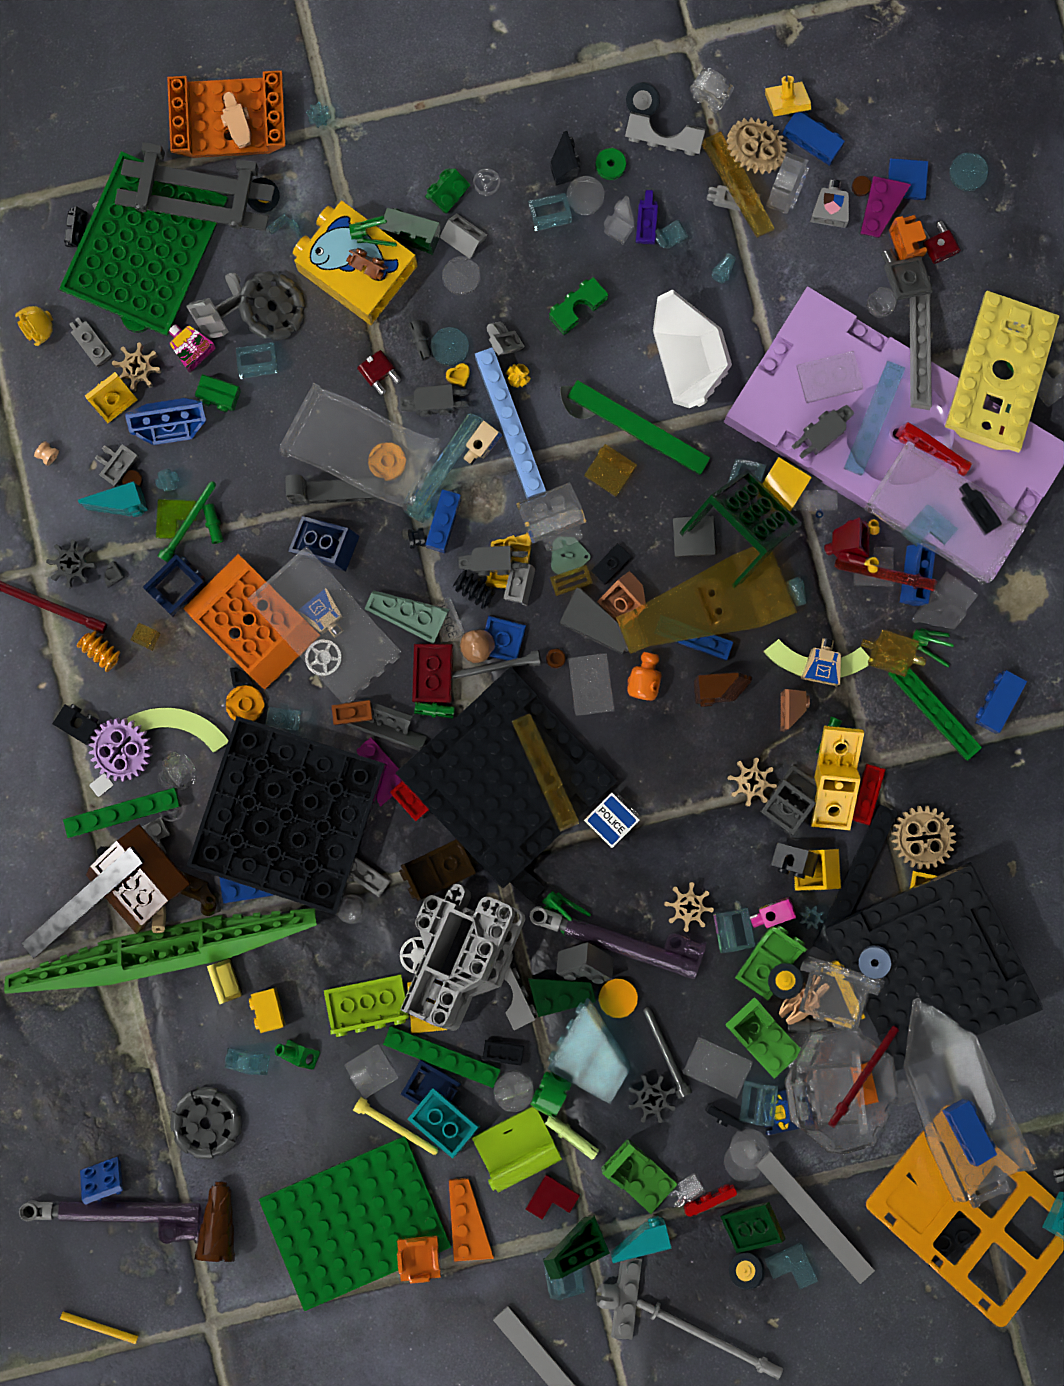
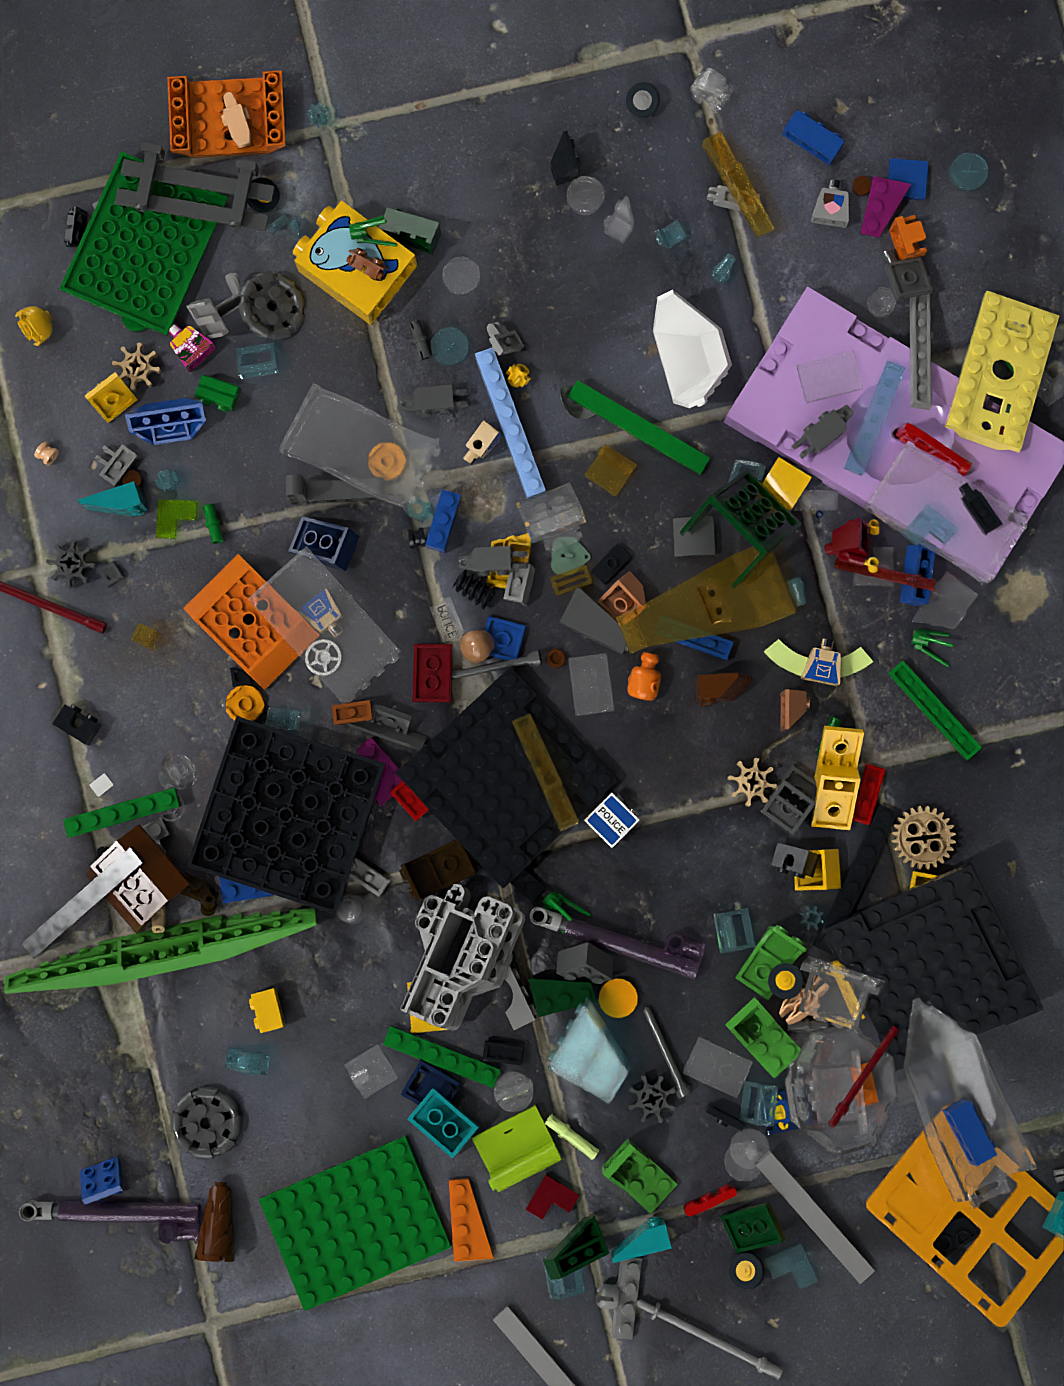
(90, 342): light grey hinge -> none
(98, 650): light orange piece -> none
(99, 1327): yellow bar -> none
(133, 761): lavender gear -> none
(168, 553): green piece -> none
(183, 720): yellowish green tile -> none
(184, 565): dark blue window -> none
(224, 981): light yellow tile -> none
(297, 1054): green bracket -> none
(364, 1107): light yellow piece -> none
(366, 1005): lime bracket -> none
(376, 369): dark red piece -> none
(411, 615): sand green wing -> none
(415, 955): white wheel -> none
(418, 1259): orange panel -> none
(434, 710): green pin -> none
(445, 462): clear light blue tile -> none
(447, 189): green bracket -> none
(458, 375): yellow tile -> none
(462, 235): light grey panel -> none
(482, 177): clear piece -> none
(550, 220): clear light blue tile -> none
(551, 1095): green brick -> none
(589, 293): green arch -> none
(610, 155): green piece -> none
(641, 128): light grey arch -> none
(647, 219): dark purple hinge -> none
(687, 917): tan gear -> none
(689, 1189): clear plate -> none
(761, 155): tan gear -> none
(783, 911): dark pink torso -> none
(788, 97): yellow tile -> none
(788, 183): clear brick -> none
(875, 971): sand blue piece -> none
(893, 653): clear yellow plate -> none
(942, 245): dark red piece -> none
(1000, 701): blue brick -> none

